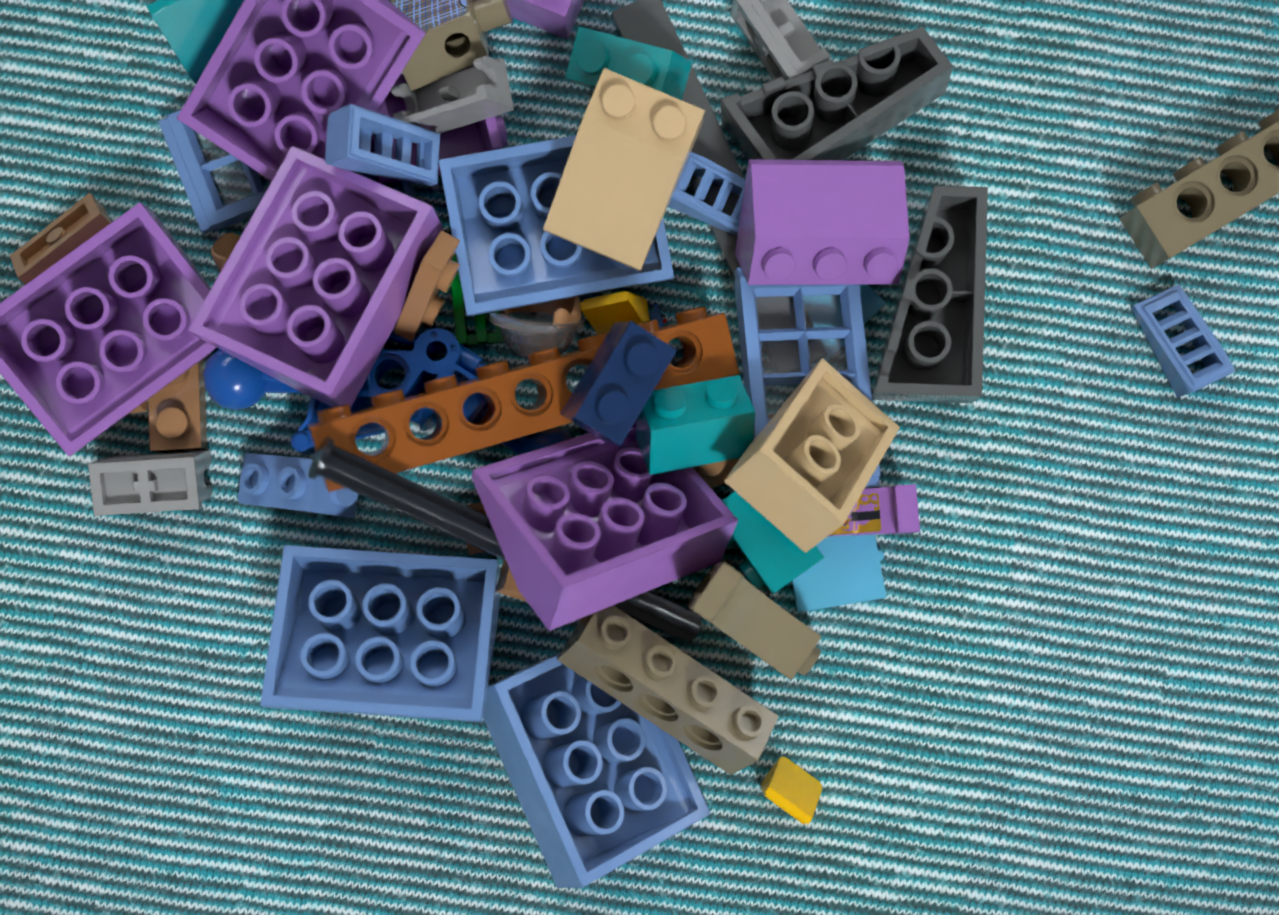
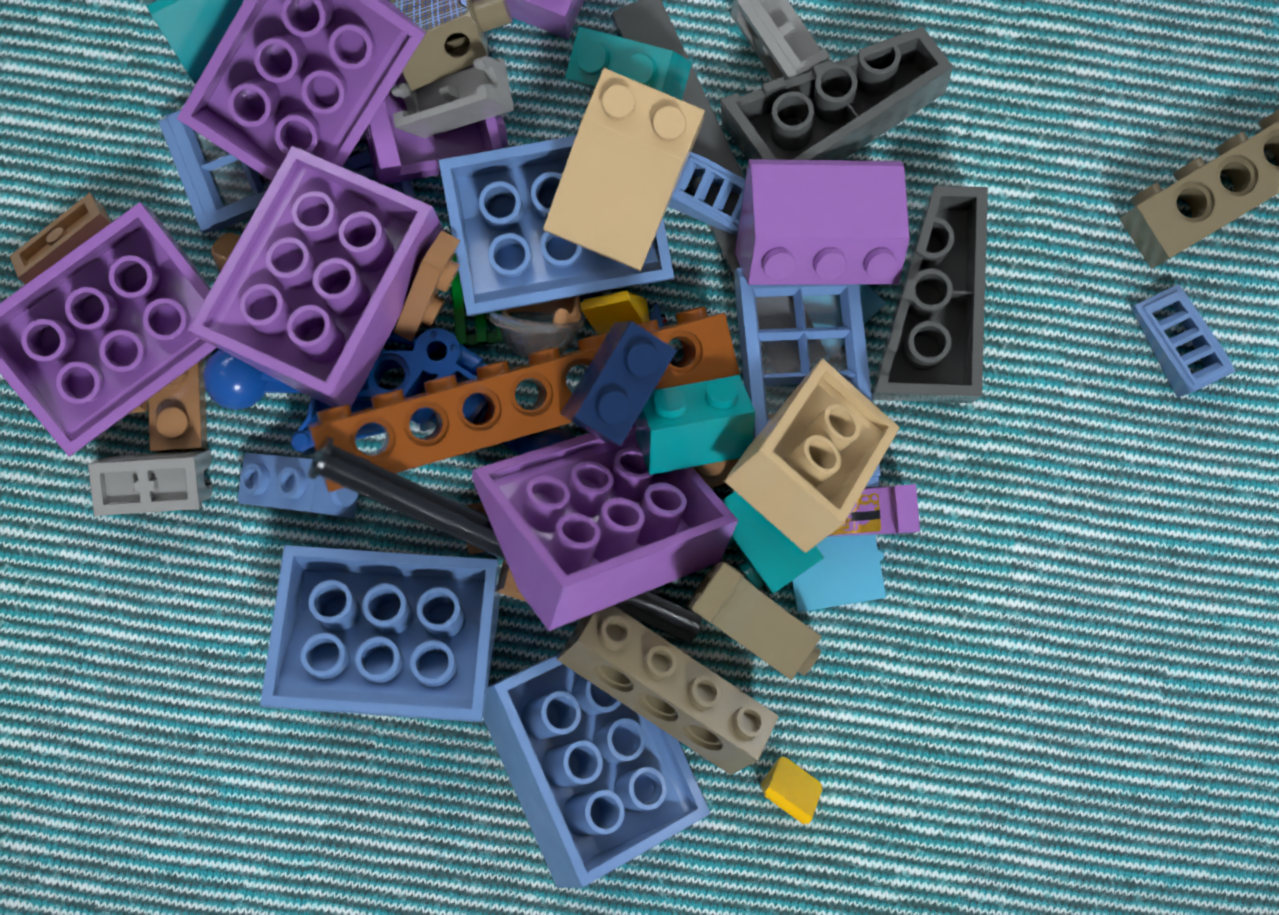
(350, 146): medium blue slope -> none

